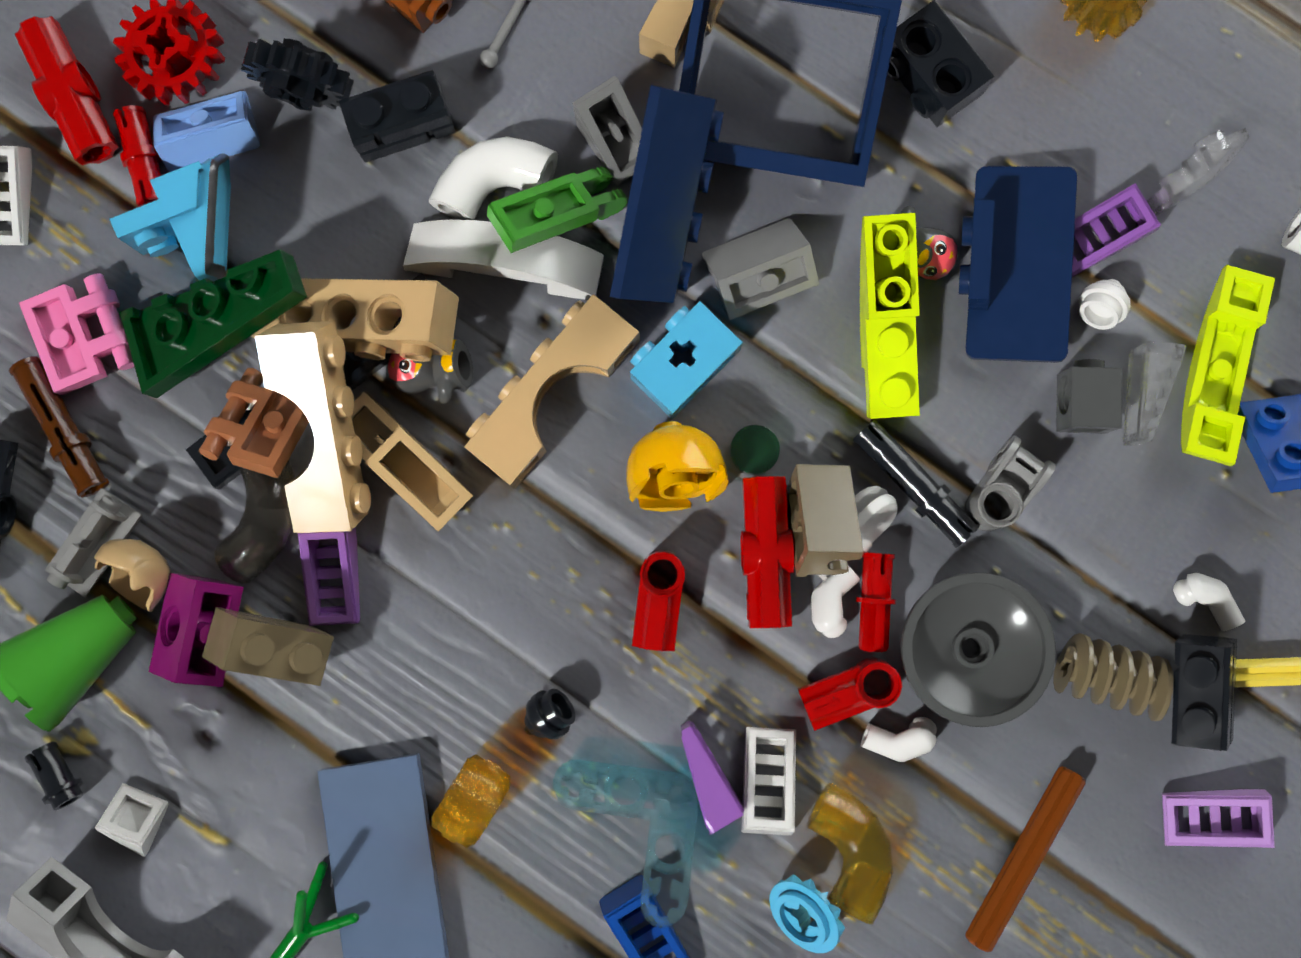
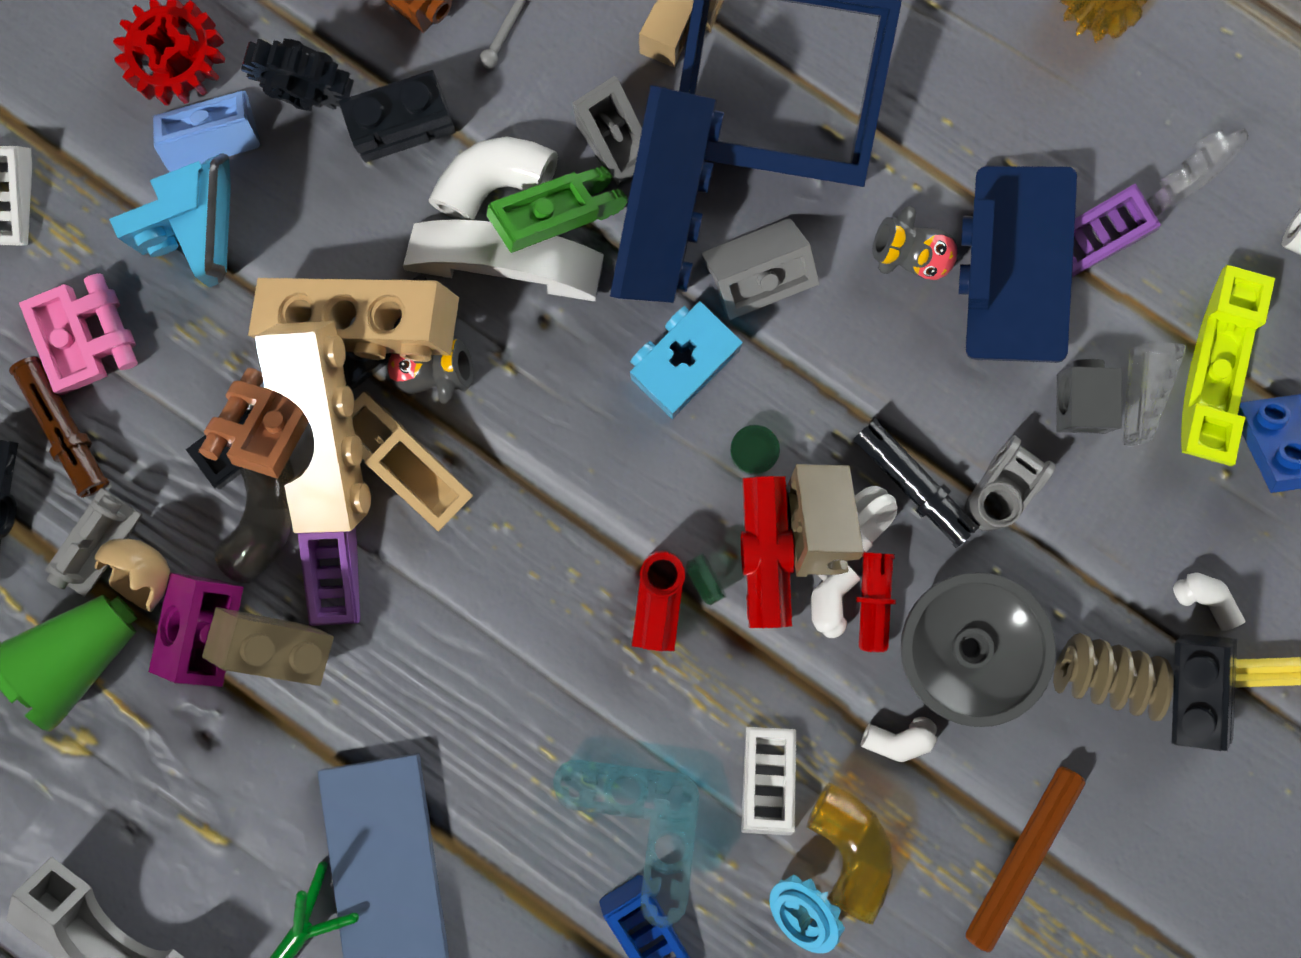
(54, 776): black pin -> none
(66, 90): red piece -> none
(133, 818): white slope -> none
(138, 151): red pin -> none
(198, 326): dark green wing -> none
(471, 801): clear yellow gear -> none
(549, 714): black plate -> none
(591, 342): tan arch -> none
(673, 466): yellow cylinder -> none
(705, 579): none -> clear green tile
(715, 794): medium lavender slope -> none
(844, 694): red piece -> none
(889, 314): neon yellow slope -> none
(947, 58): black brick -> none
(1104, 304): white plate -> none
(1261, 811): lavender slope -> none

